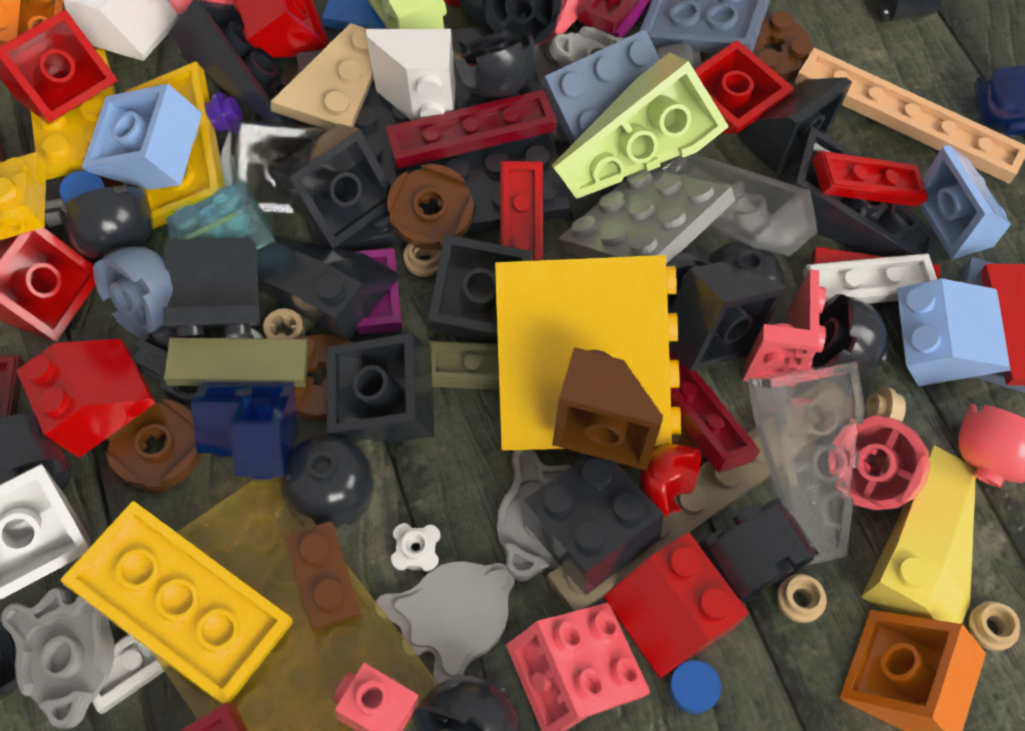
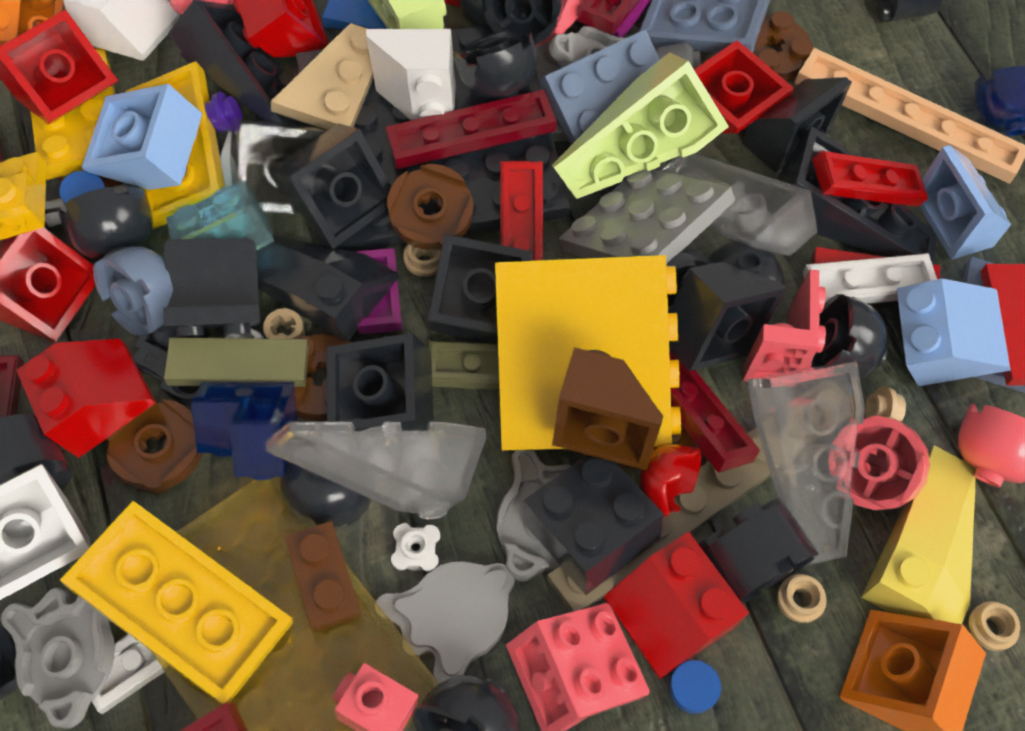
(394, 467): none -> clear wedge

